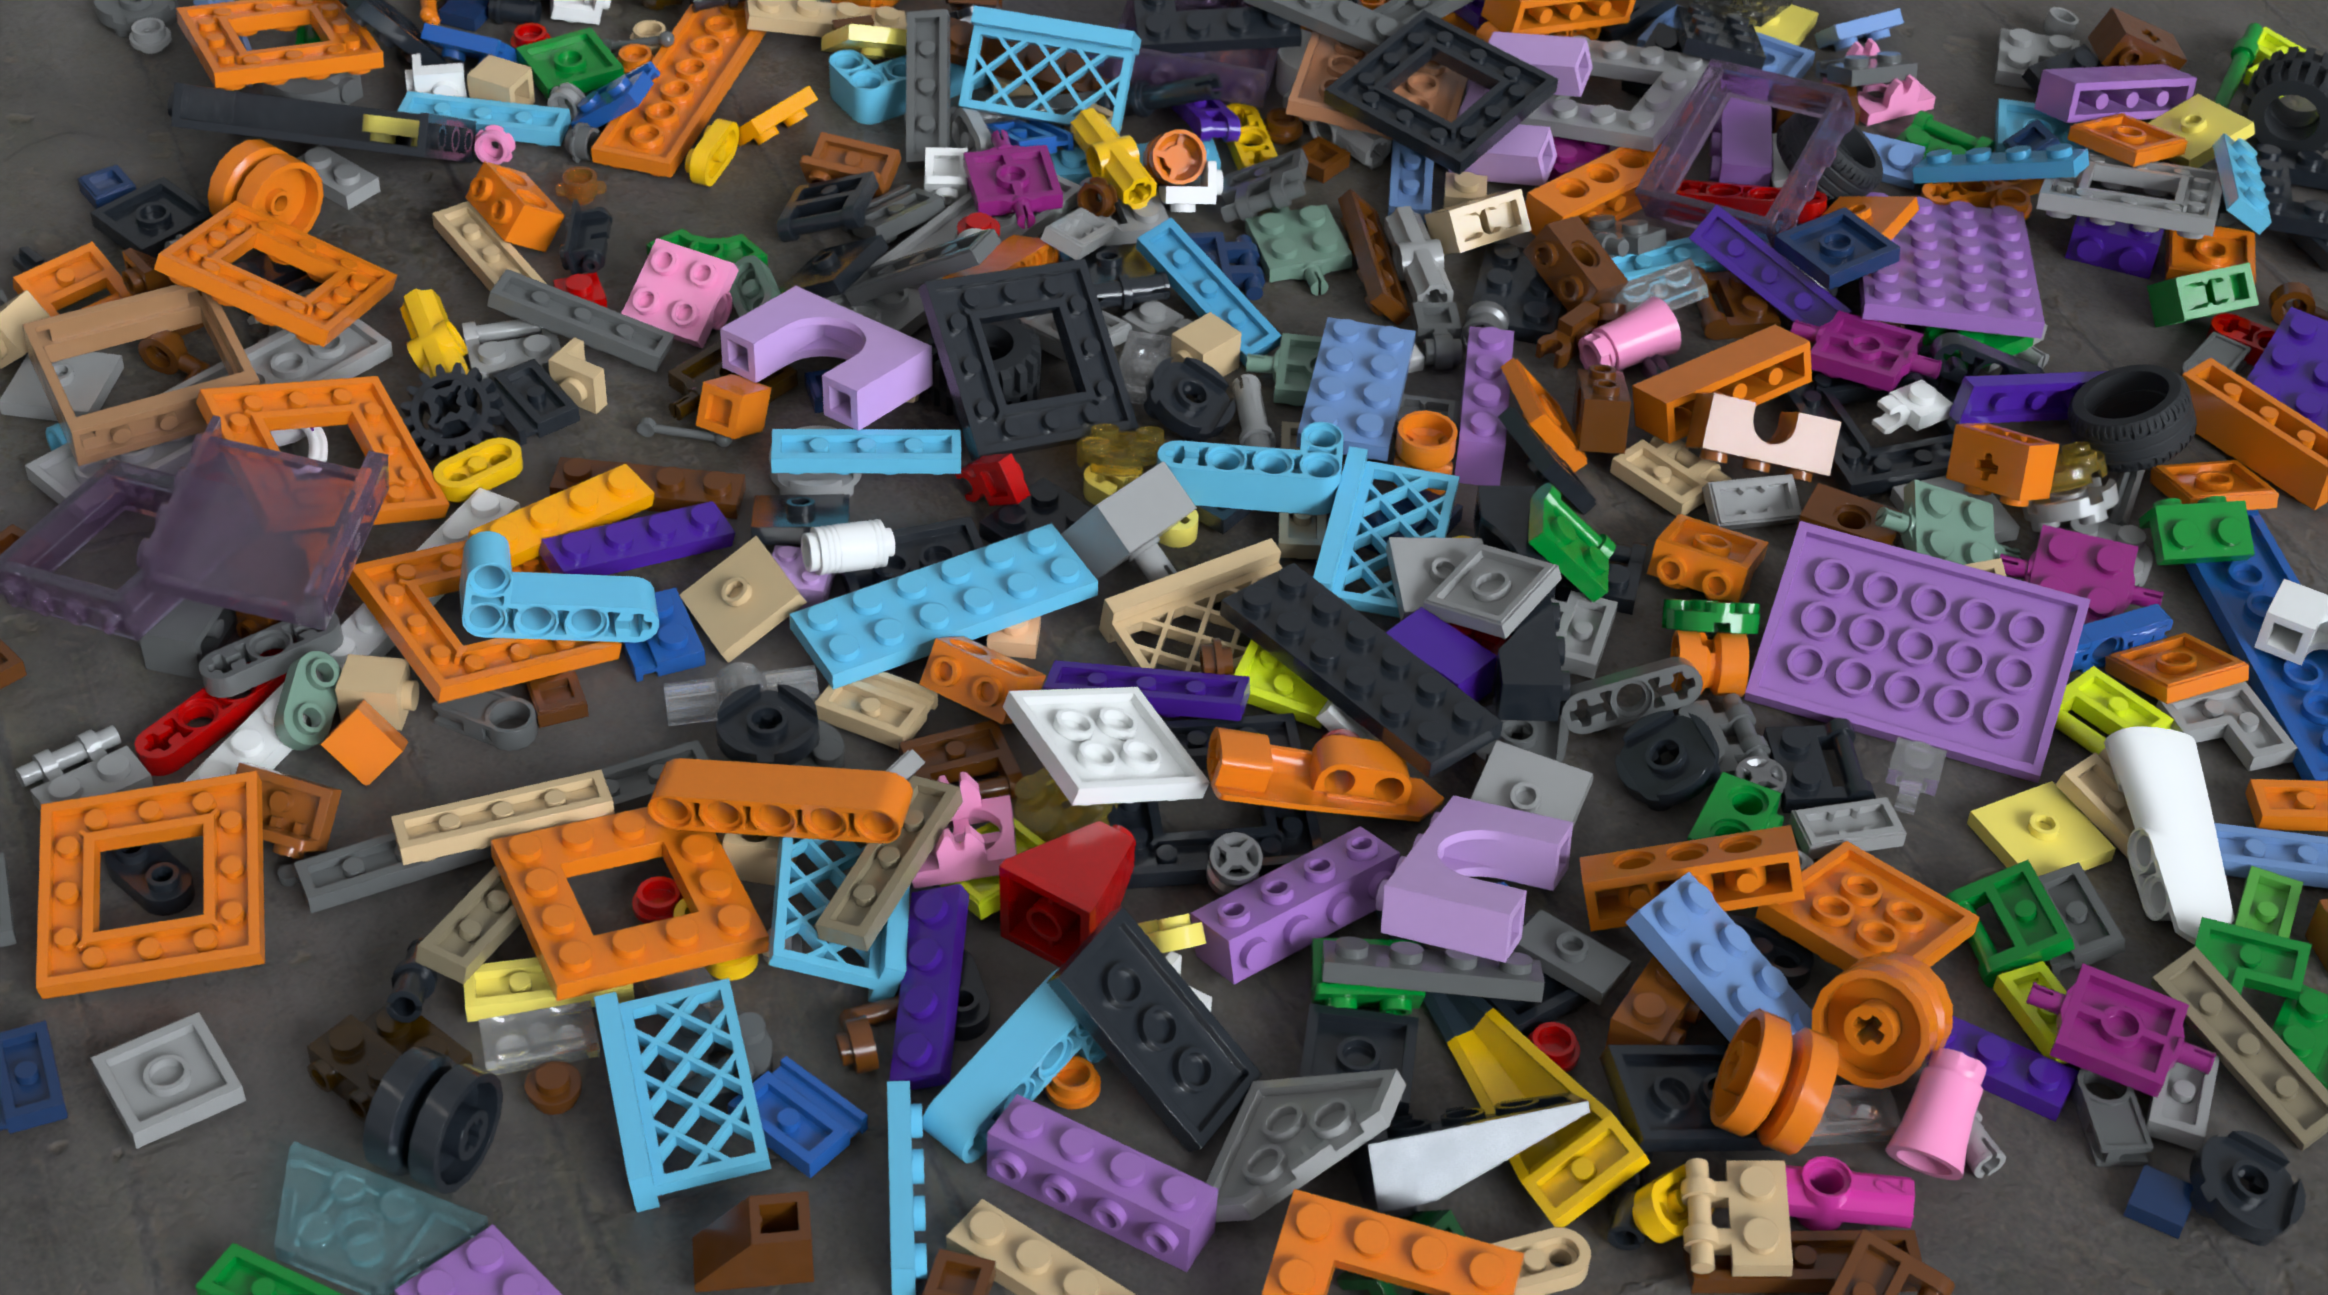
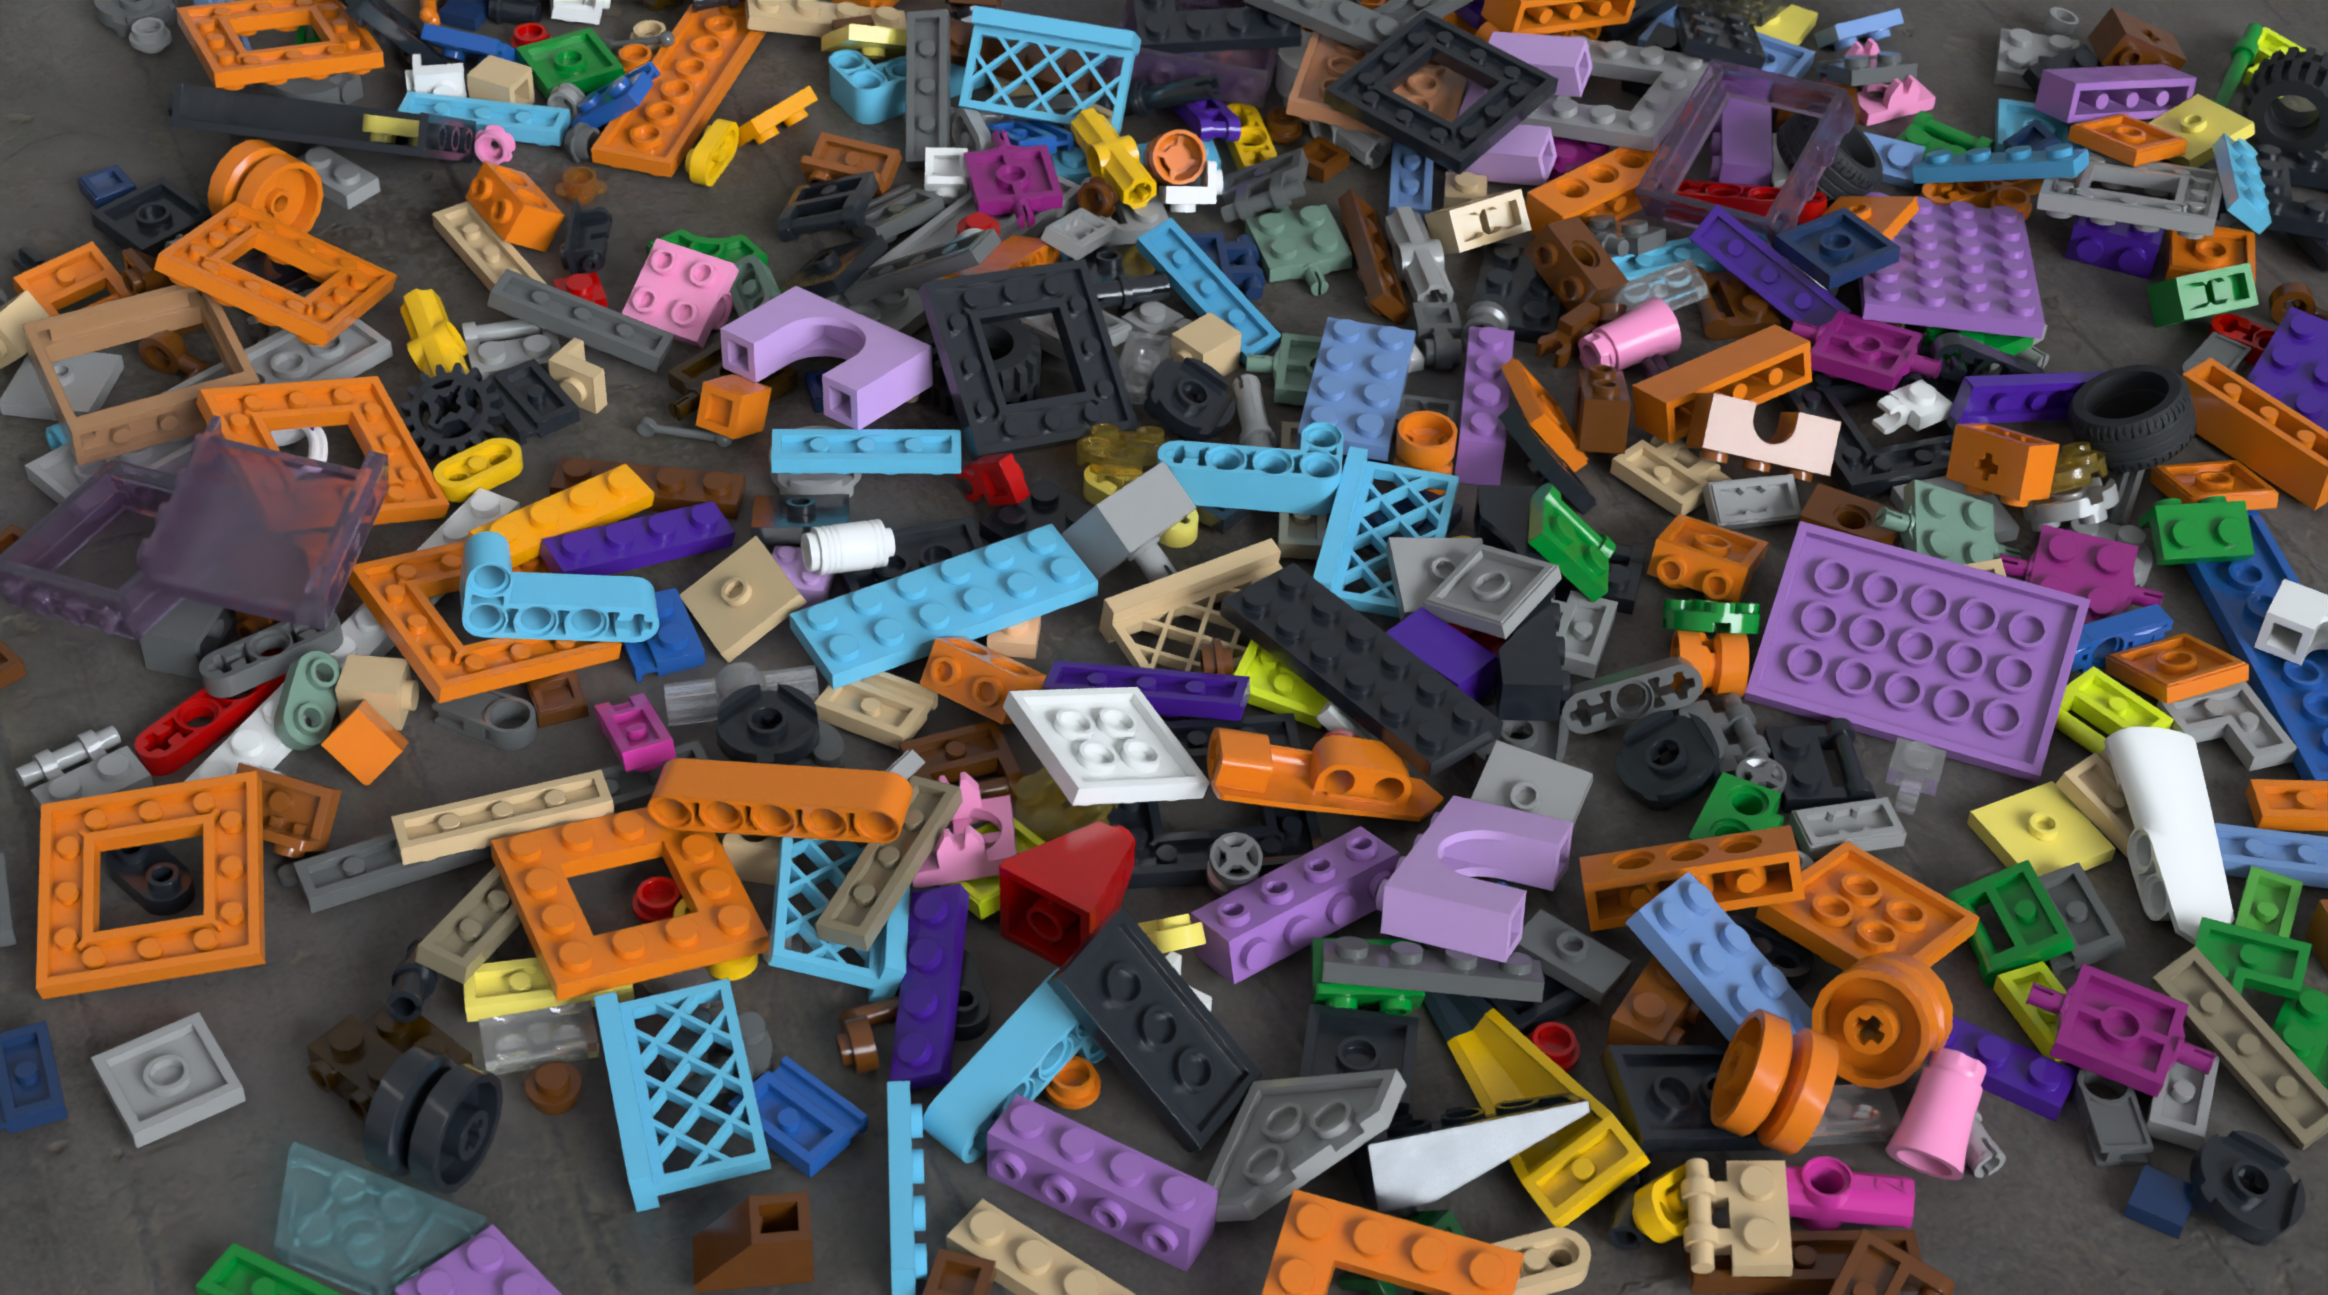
(635, 733): none -> dark pink plate

